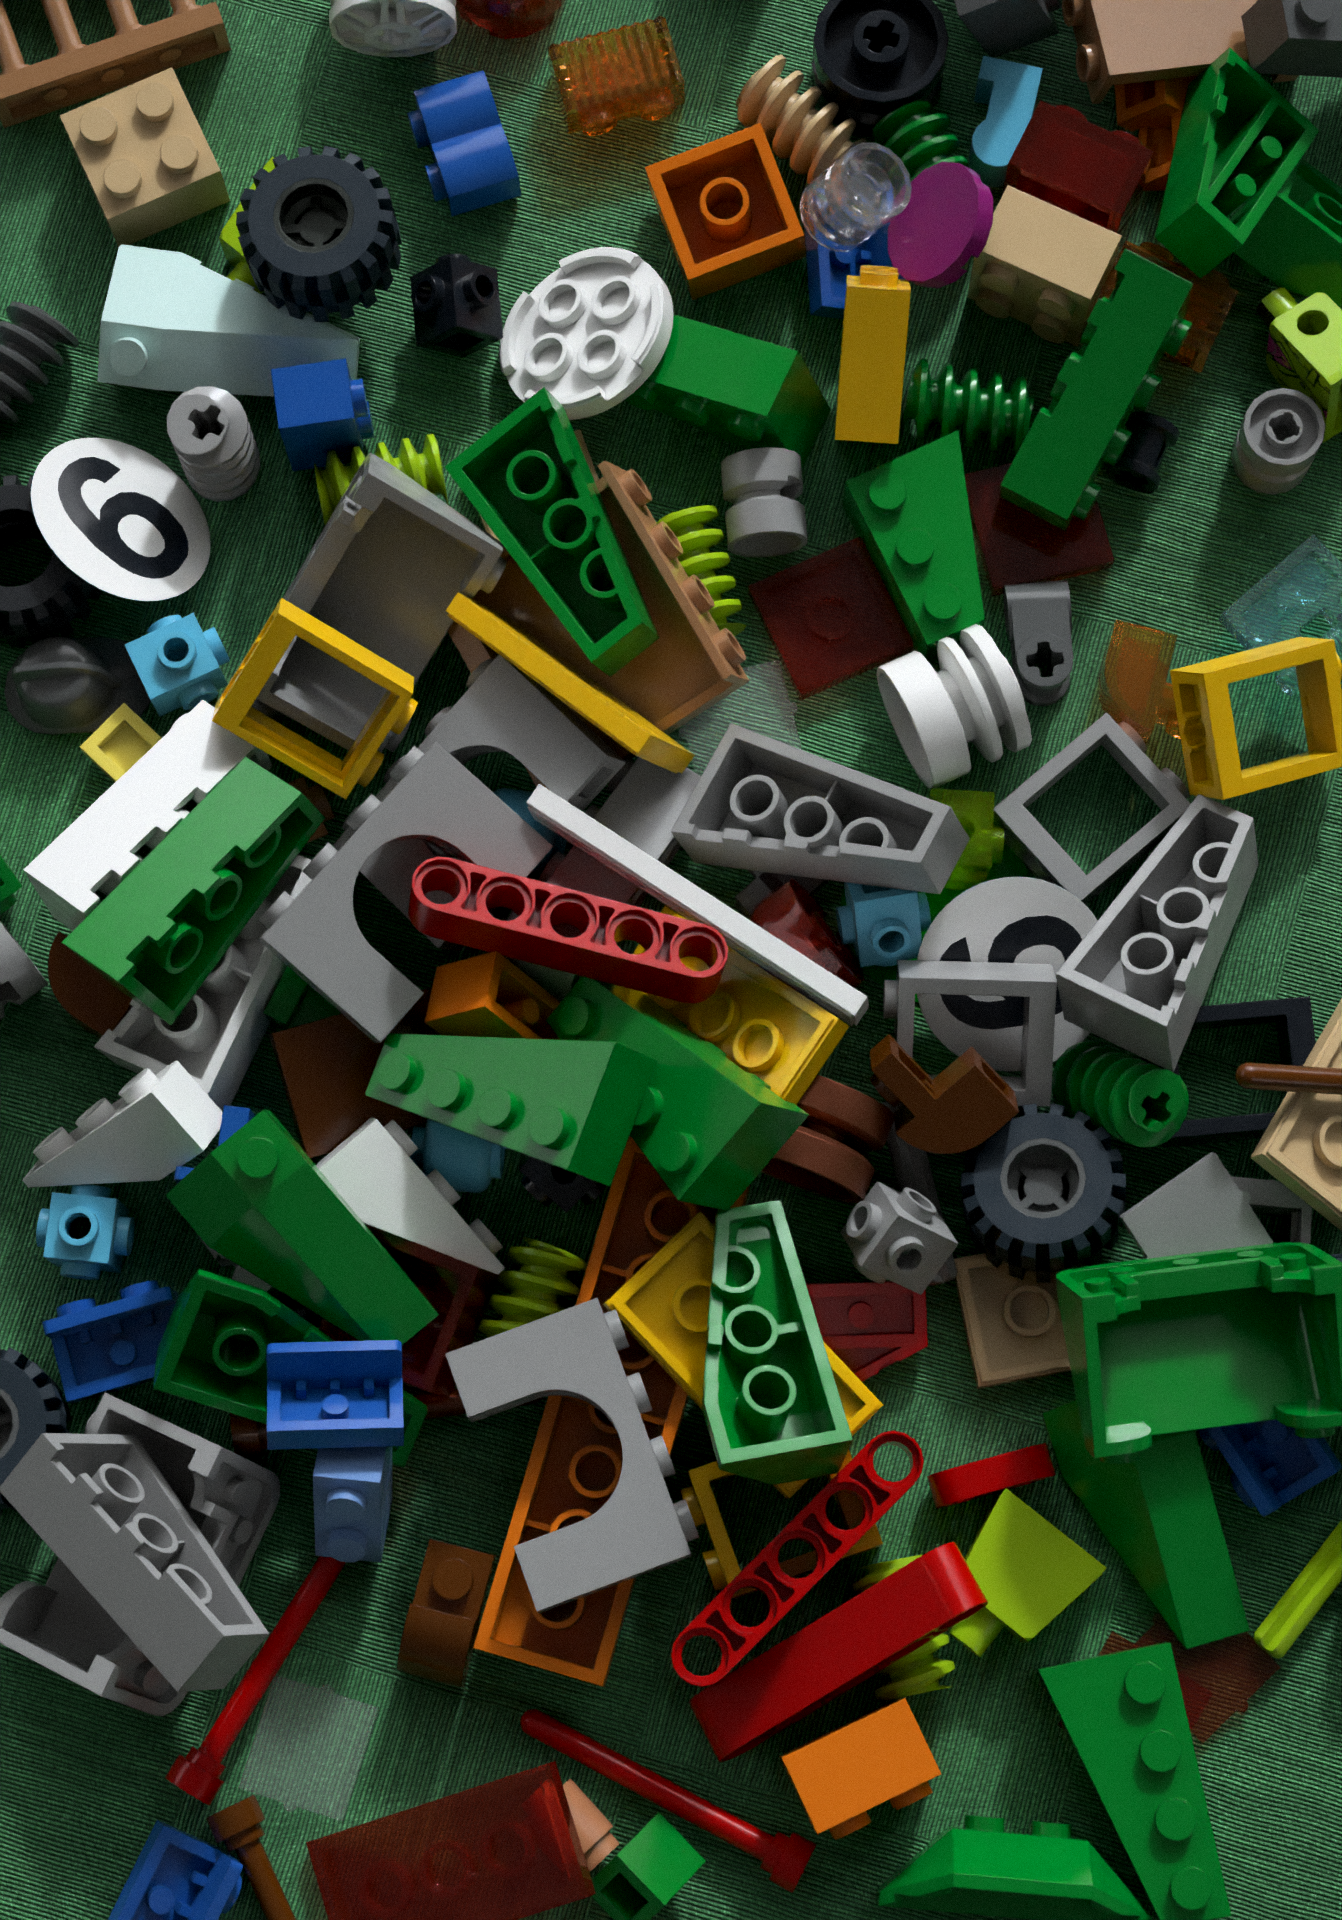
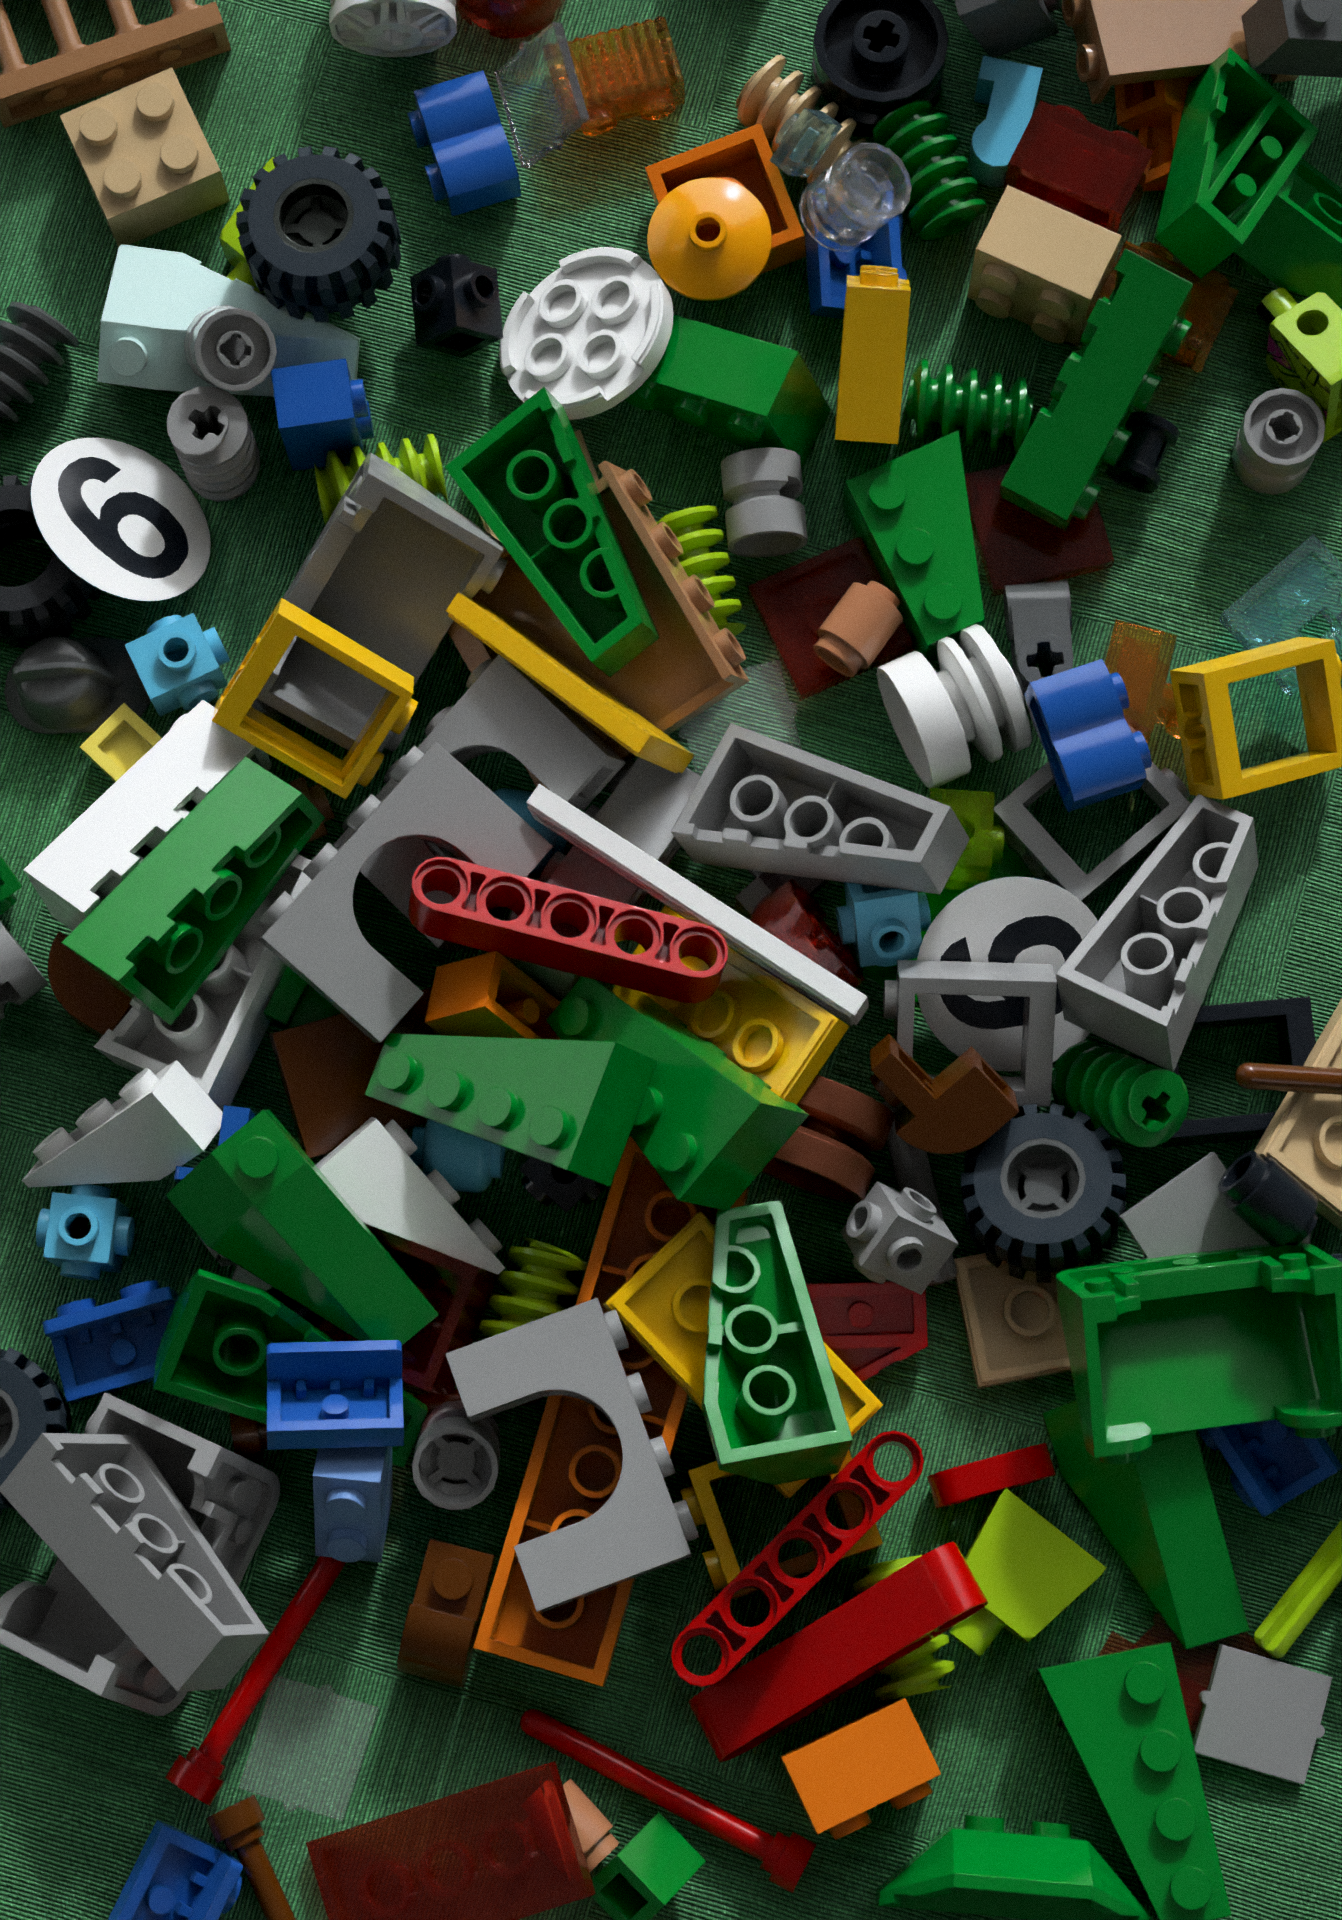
(230, 348): none -> light grey wheel
(456, 1459): none -> light grey wheel
(541, 95): none -> clear piece
(715, 267): none -> light orange dish
(804, 141): none -> clear light blue plate
(858, 627): none -> nougat brick
(941, 225): magenta tile -> none
(1086, 734): none -> blue brick
(1261, 1714): none -> light grey piece
(1269, 1199): none -> black brick

